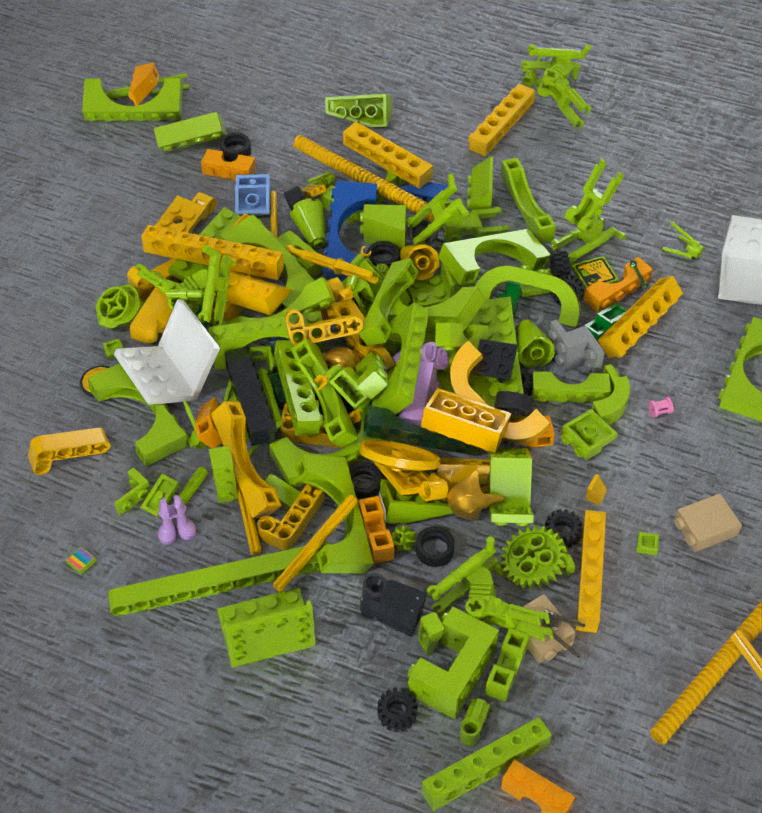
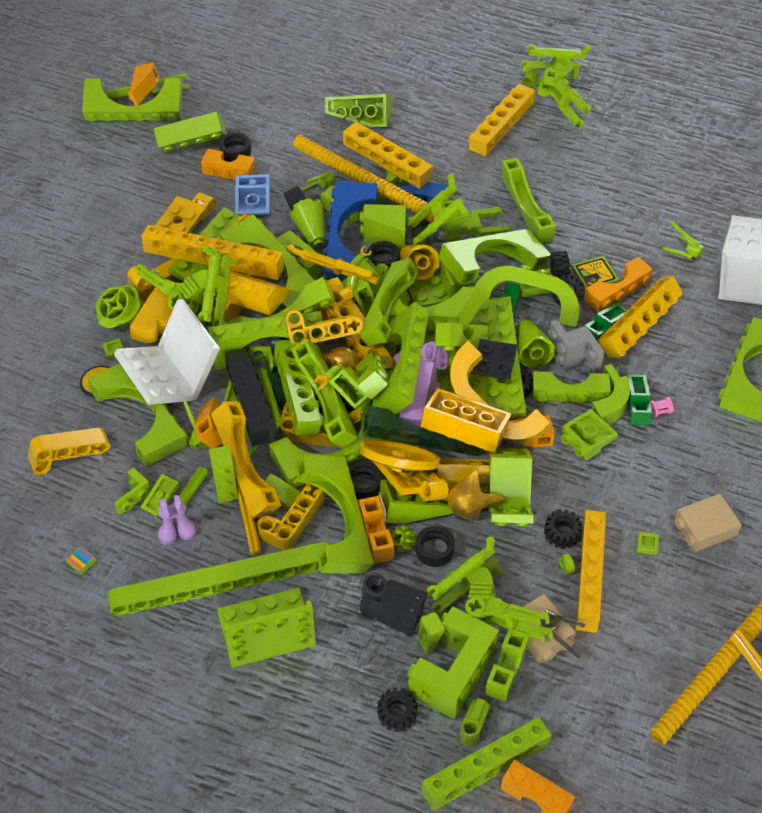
(184, 293): lime bar -> none
(273, 213): yellow bar -> none
(309, 191): yellow tile -> none
(315, 543): yellow axle -> none
(481, 185): lime slope -> none
(514, 403): black tyre -> none
(534, 557): lime gear -> none
(588, 217): lime piece -> none
(596, 490): yellow slope -> none
(633, 264): clear green hinge -> none
(639, 400): none -> green slope

